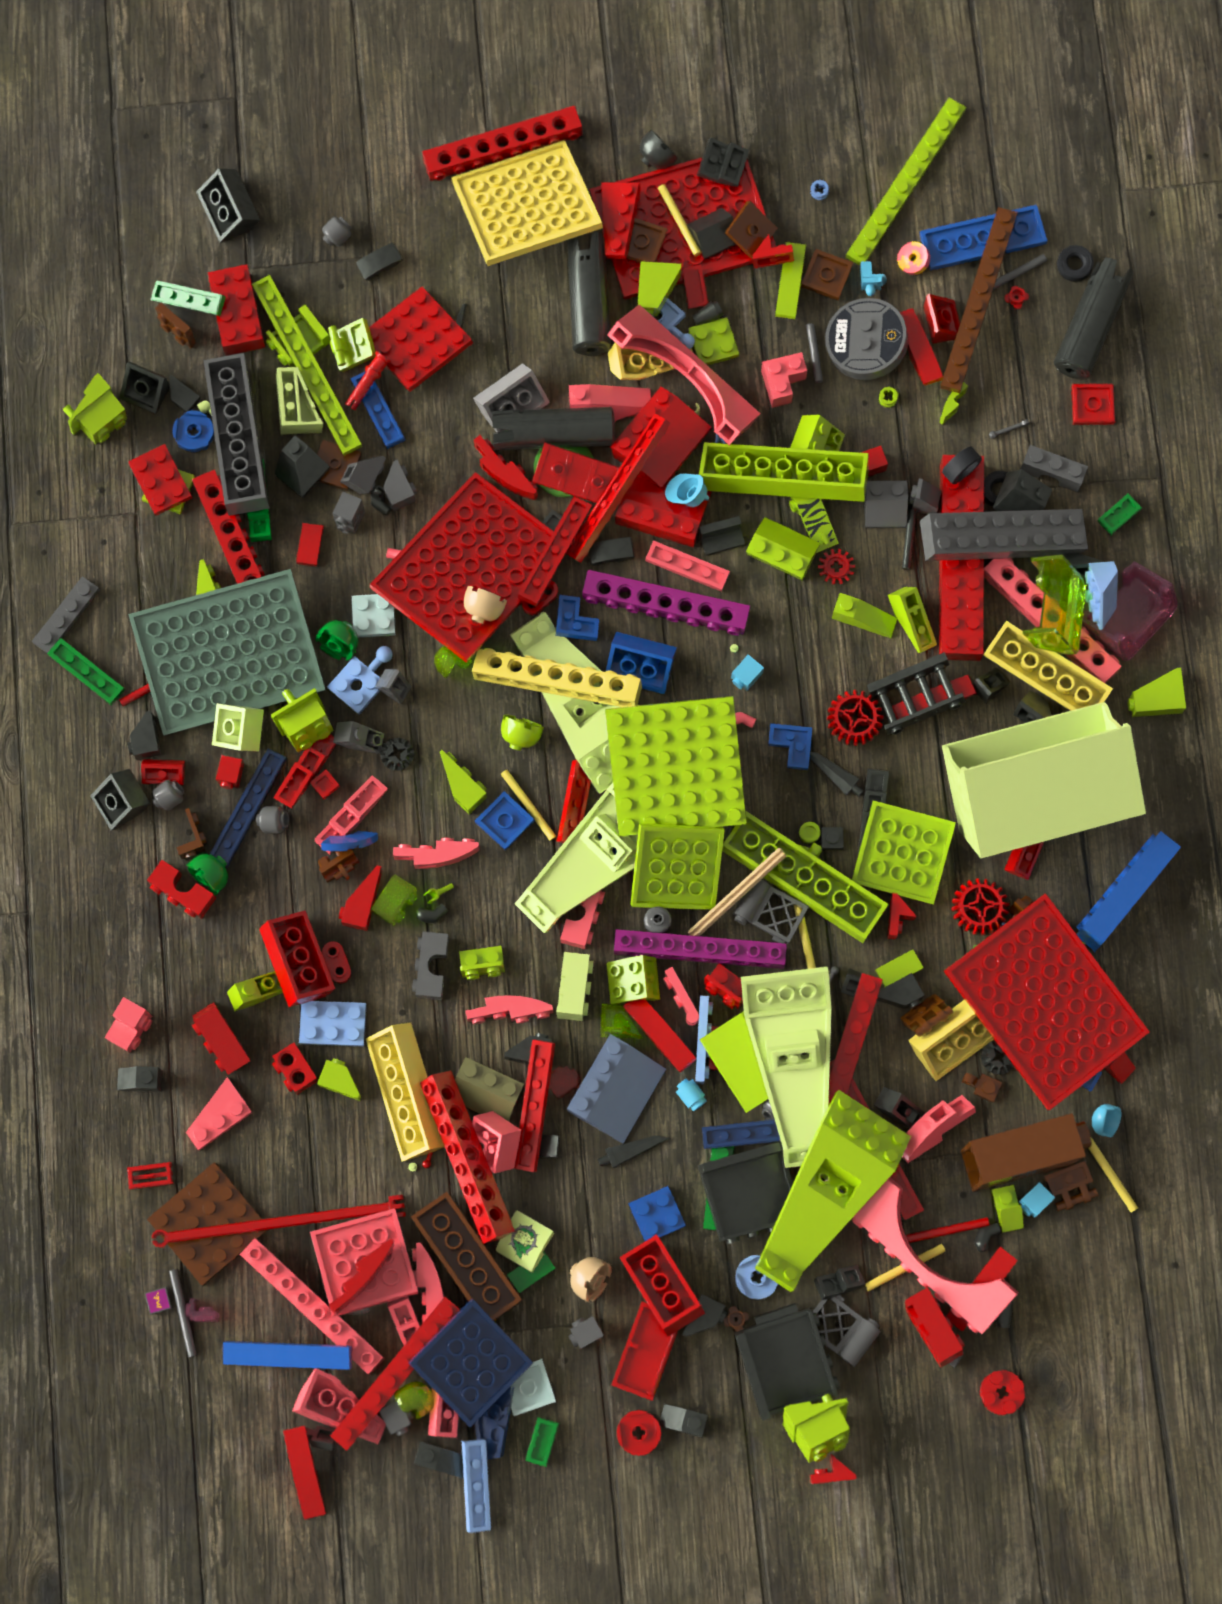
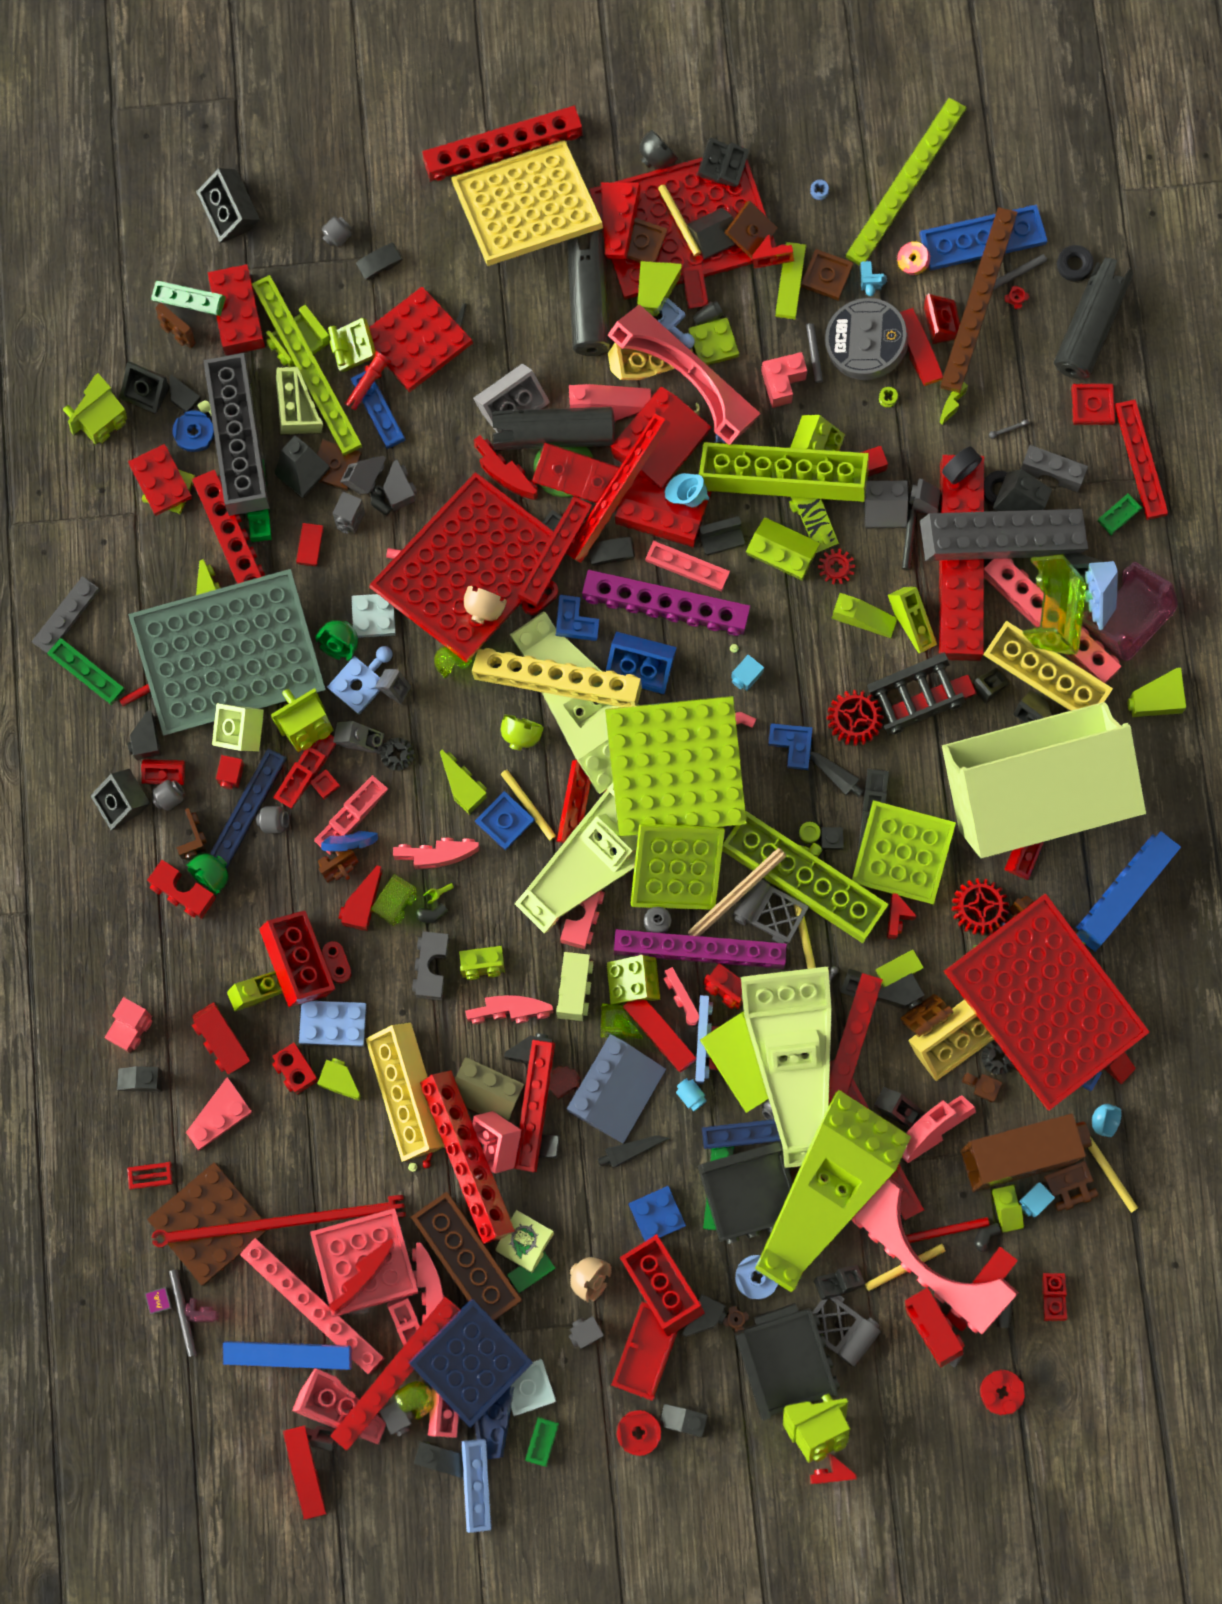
(1054, 1296): none -> red slope
(1141, 459): none -> red plate

